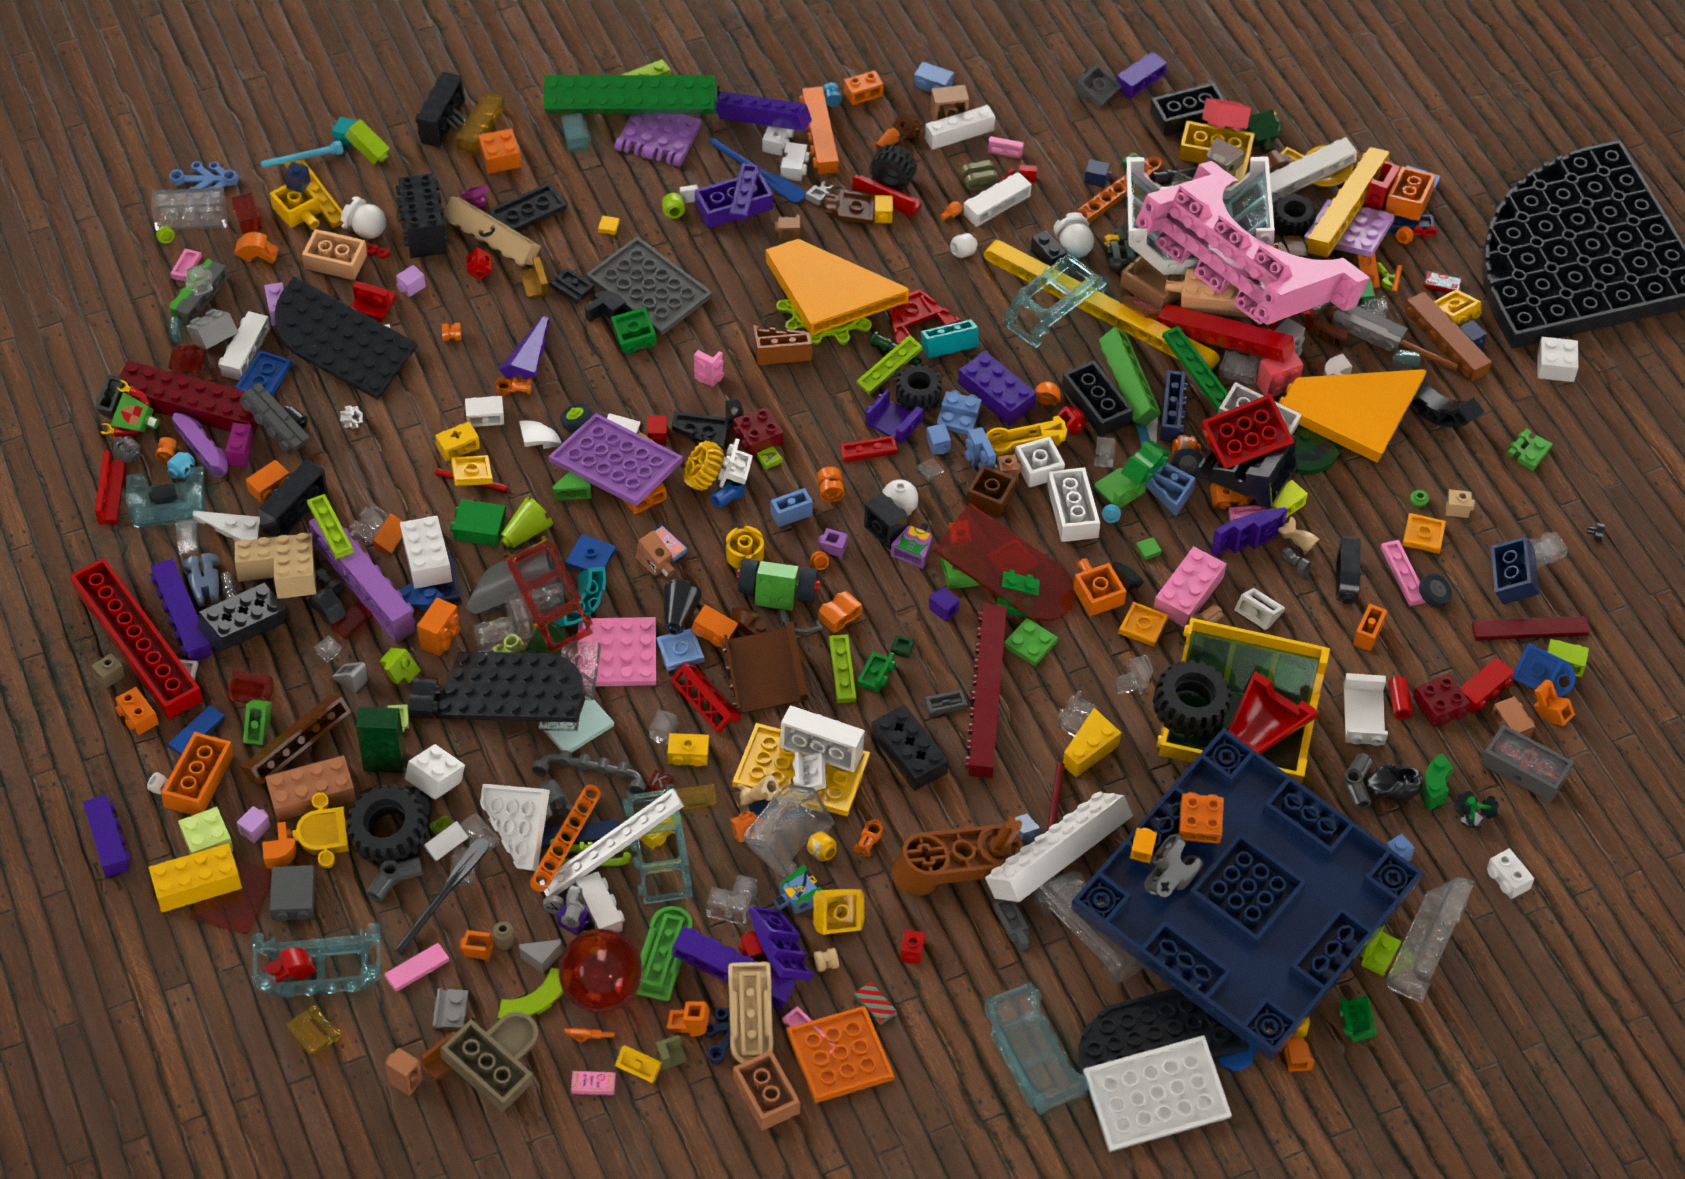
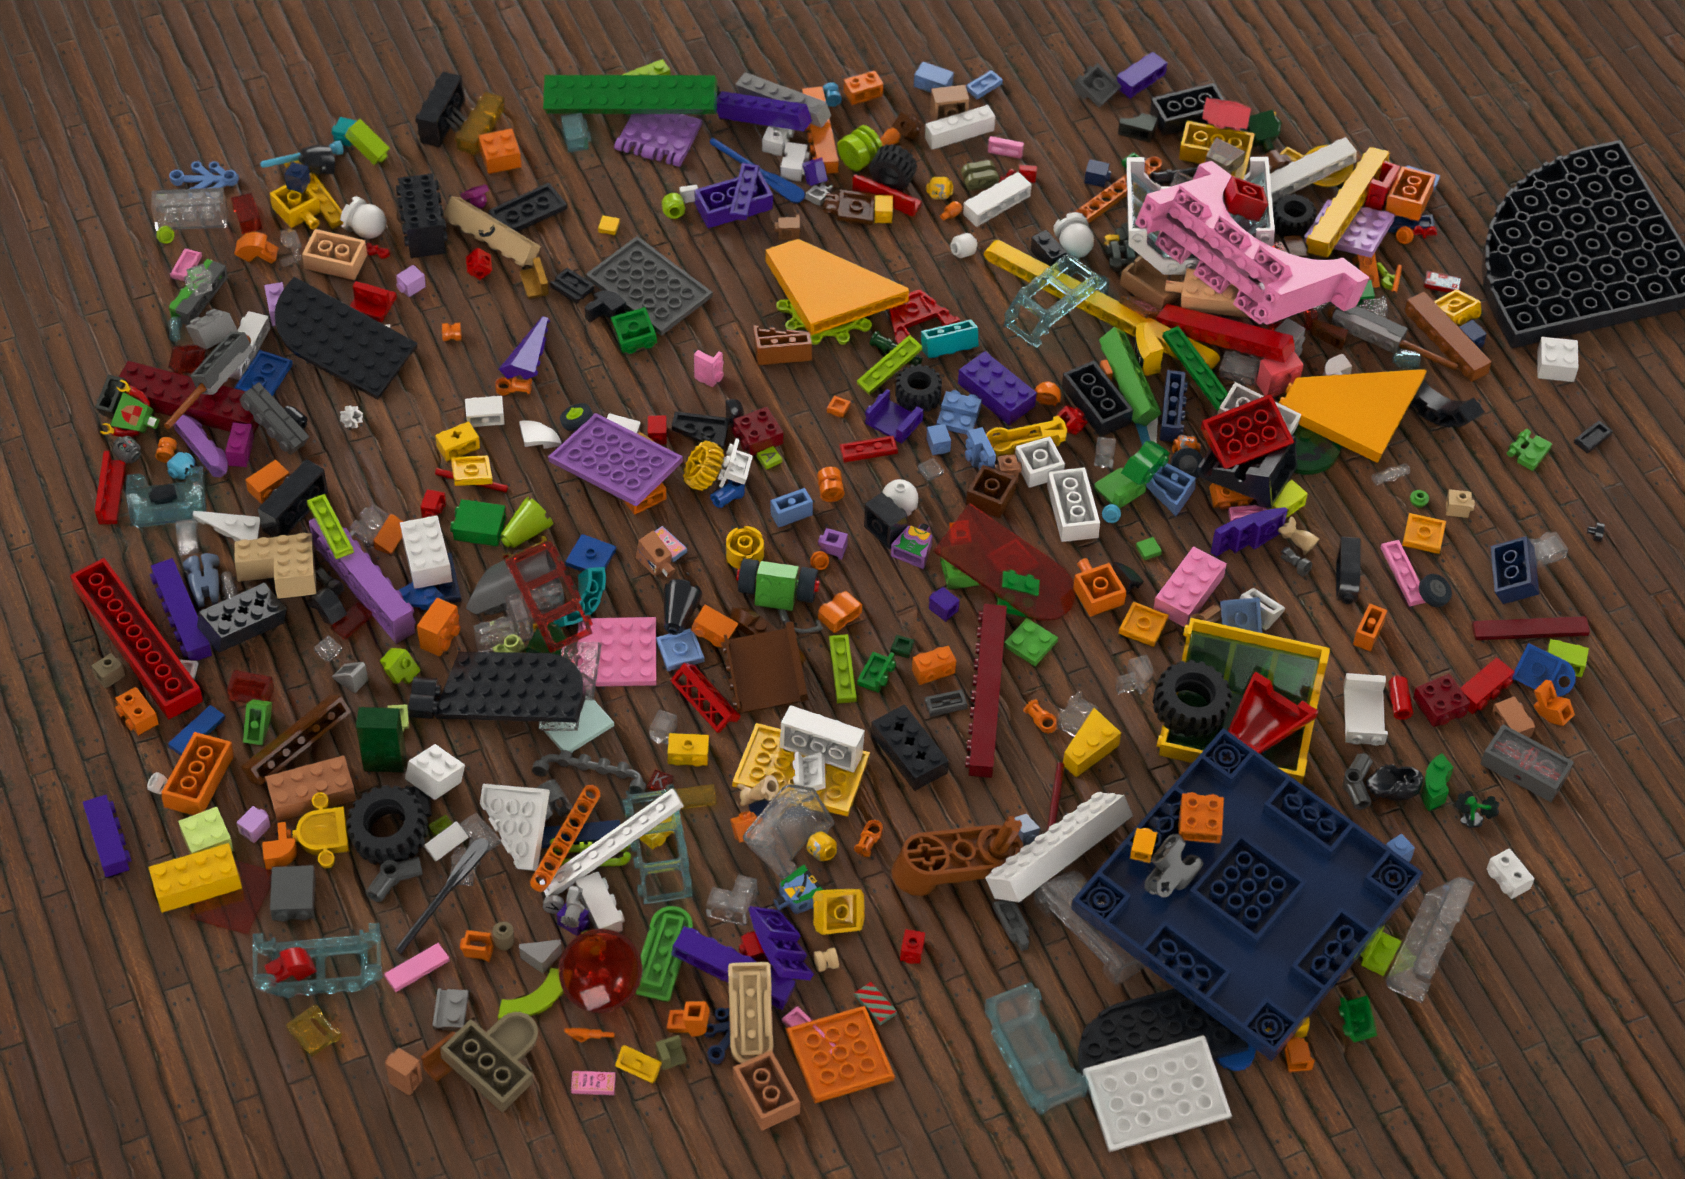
(215, 370): none -> piece
(290, 239): none -> clear plate
(316, 158): none -> black helmet
(433, 503): none -> red brick
(571, 488): bright green slope -> none
(596, 988): none -> clear red panel
(759, 87): none -> light grey brick
(814, 171): none -> dark purple piece
(838, 406): none -> orange tile
(859, 148): none -> lime wheel
(933, 665): none -> orange brick
(939, 188): none -> yellow head
(984, 84): none -> medium blue plate
(1040, 715): none -> orange connector
(1104, 365): none -> orange tile
(1138, 128): none -> pearl dark grey arch
(1148, 349): none -> yellow slope
(1242, 613): none -> medium blue plate
(1245, 199): none -> red brick
(1390, 474): none -> clear pin
(1593, 436): none -> black tile

